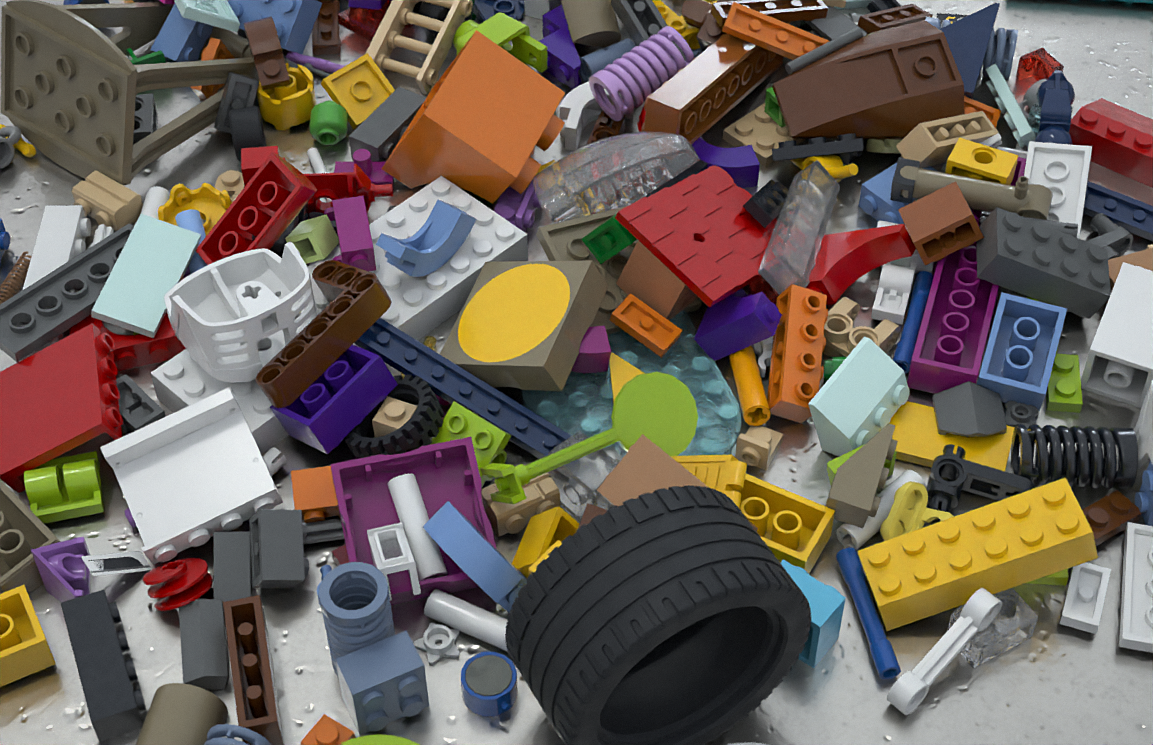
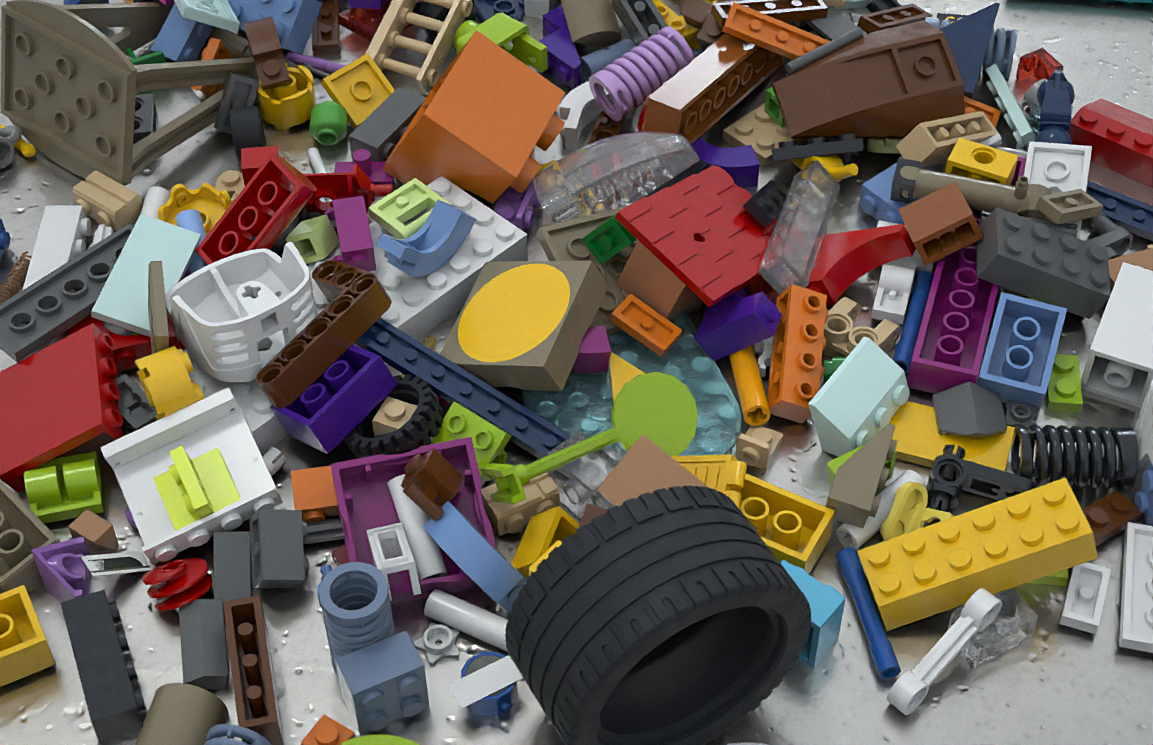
(95, 530): none -> medium nougat slope
(157, 307): none -> dark tan tile
(167, 381): none -> yellow brick
(195, 486): none -> neon yellow bracket
(402, 206): none -> yellowish green plate
(431, 482): none -> reddish brown brick
(485, 681): none -> white sticker
(1068, 206): none -> dark tan plate

